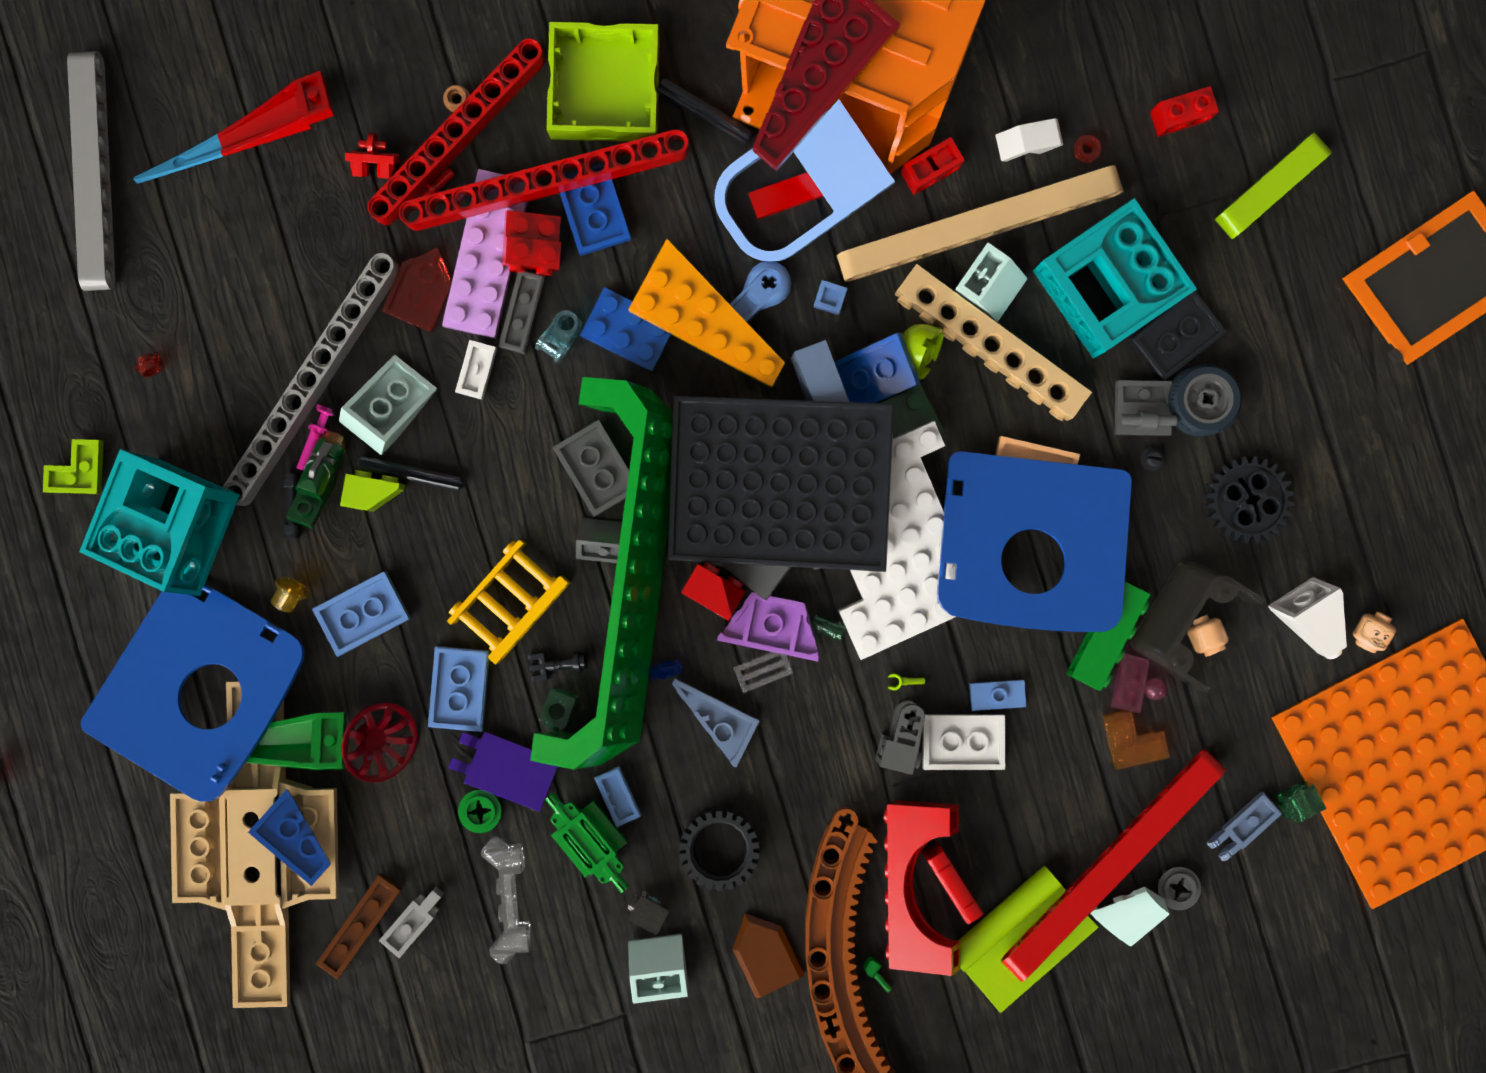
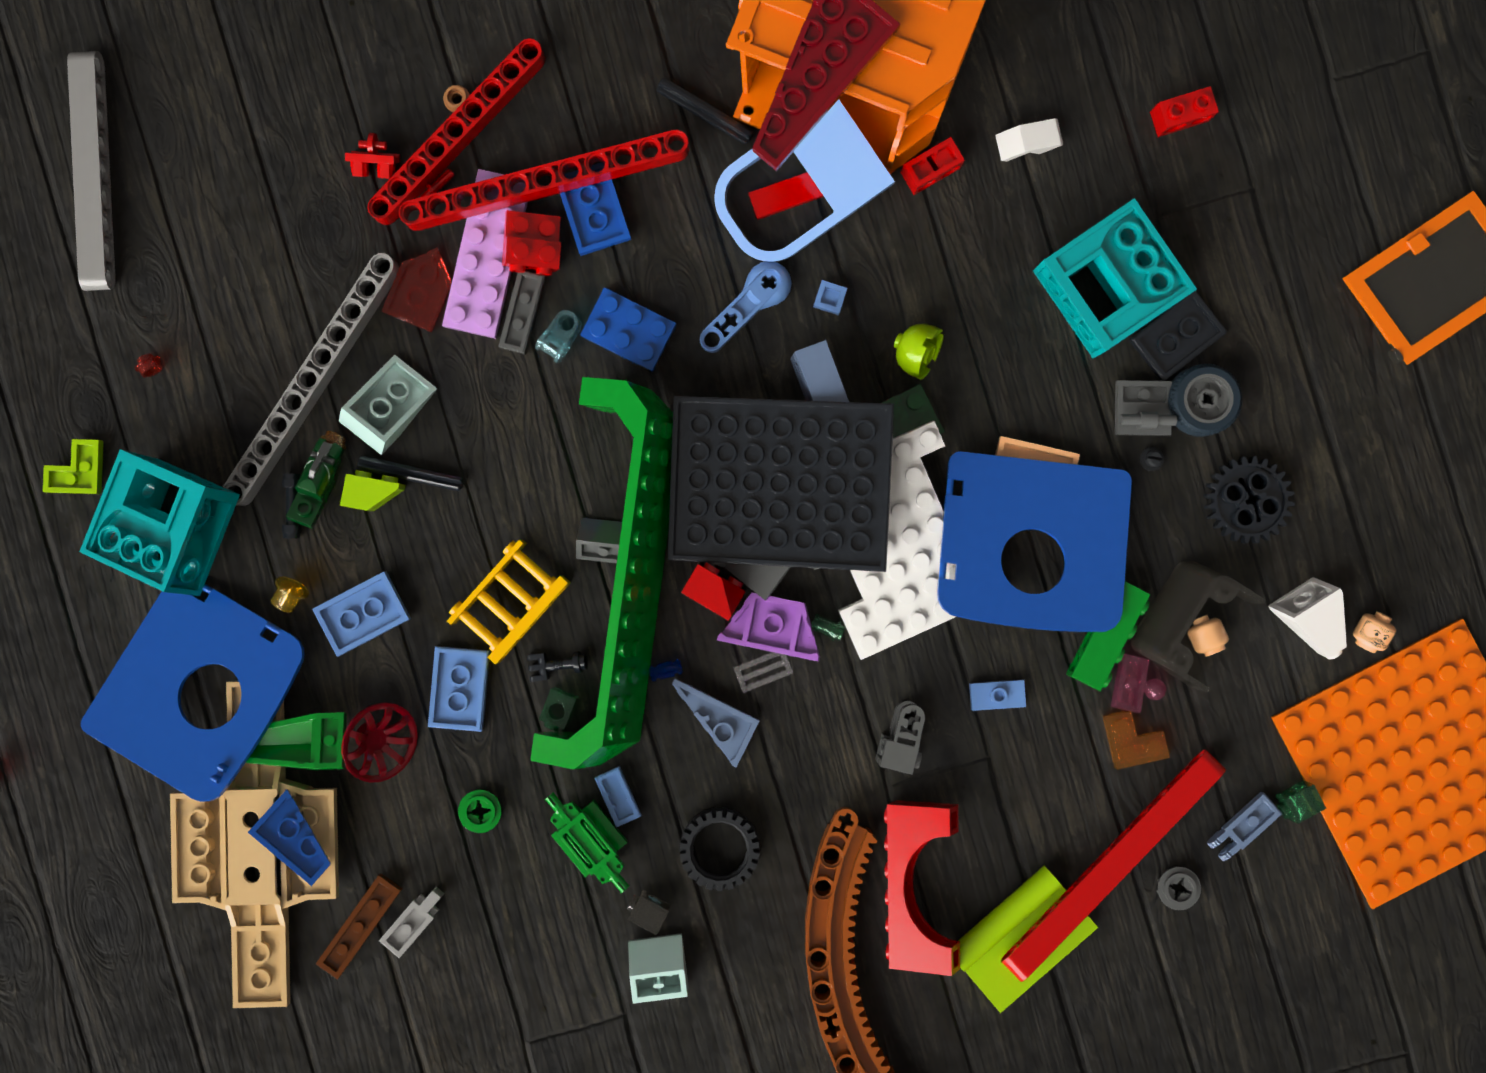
(283, 115): red plate -> none
(314, 435): dark pink piece -> none
(476, 369): white plate -> none
(506, 770): dark purple tile -> none
(516, 934): clear plate -> none
(594, 467): dark grey plate -> none
(603, 81): lime tile -> none
(693, 311): light orange wing -> none
(765, 955): reddish brown tile -> none
(872, 967): green hand -> none
(877, 371): blue plate -> none
(905, 681): lime hand -> none
(952, 883): red piece -> none
(963, 742): white plate -> none
(964, 312): tan brick -> none
(980, 223): tan beam -> none
(991, 282): light aqua slope -> none
(1094, 145): clear red plate -> none
(1132, 914): light aqua slope -> none
(1273, 185): lime beam -> none

